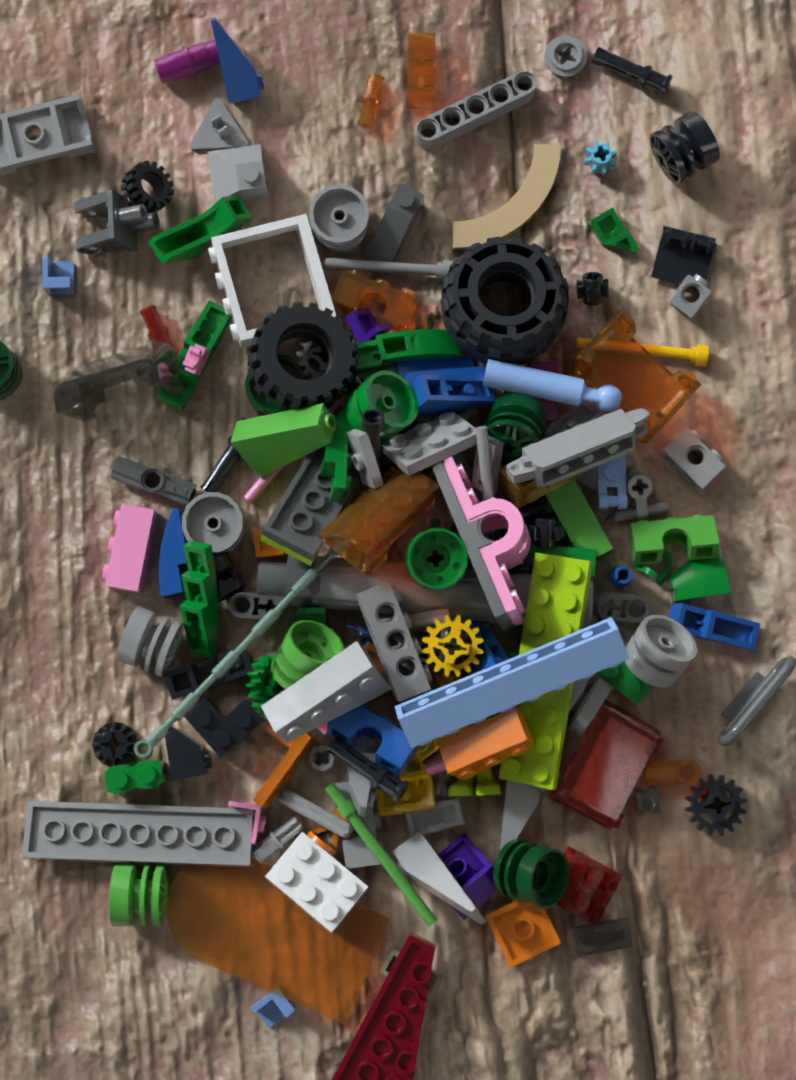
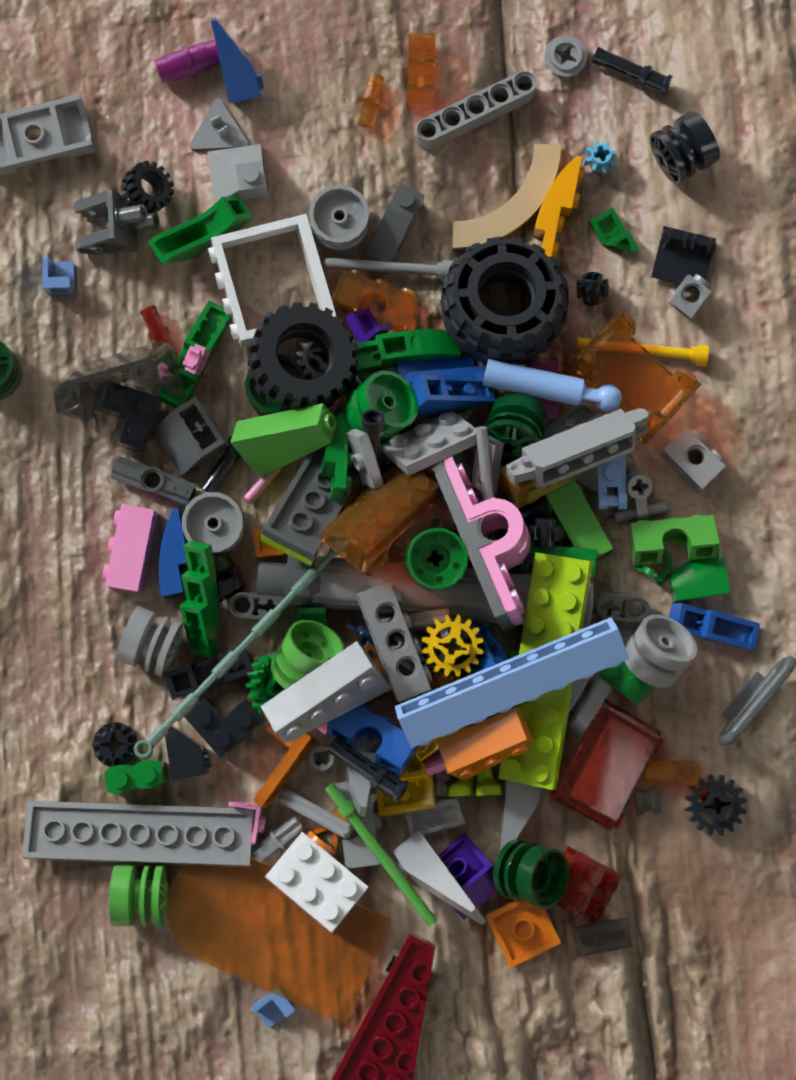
(134, 413): none -> black brick
(189, 436): none -> dark grey slope
(558, 201): none -> light orange slope
(613, 576): blue pin -> none

